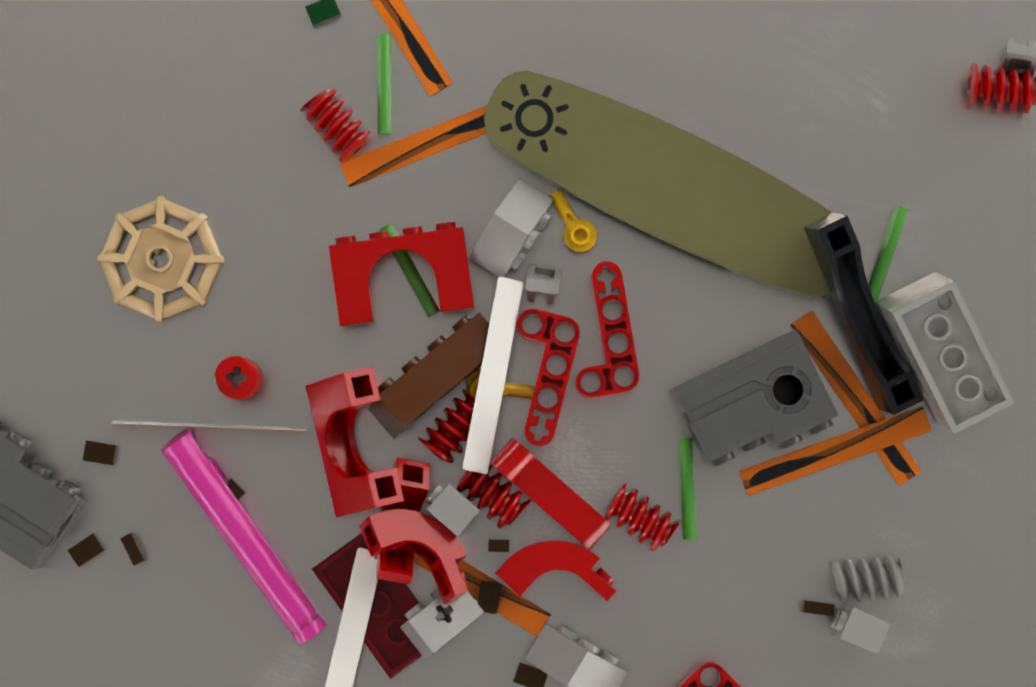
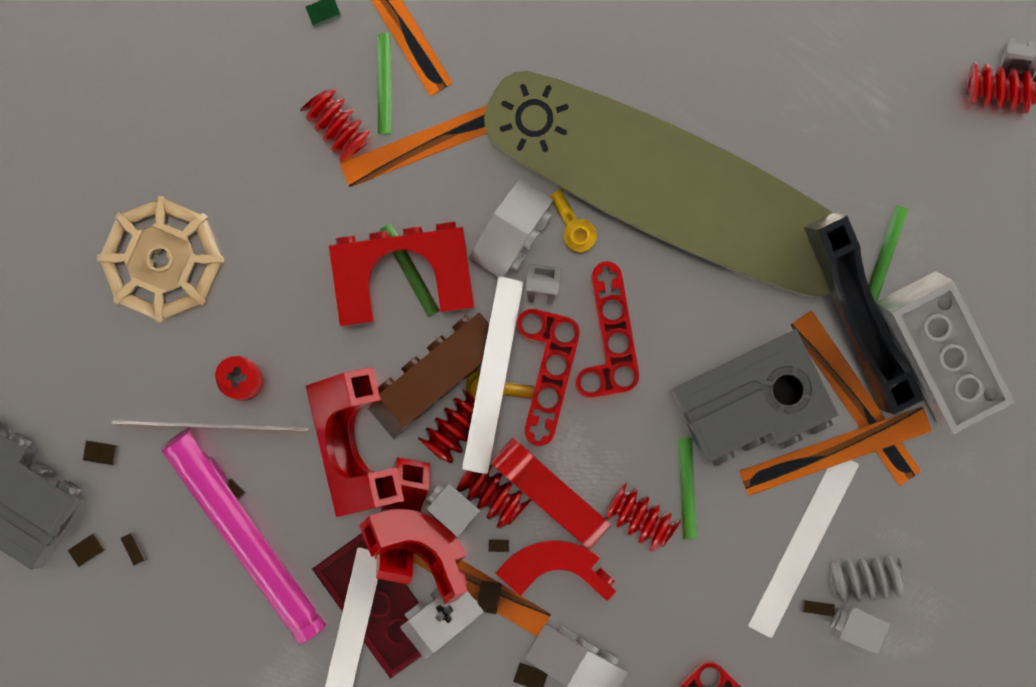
(802, 547): none -> white sticker

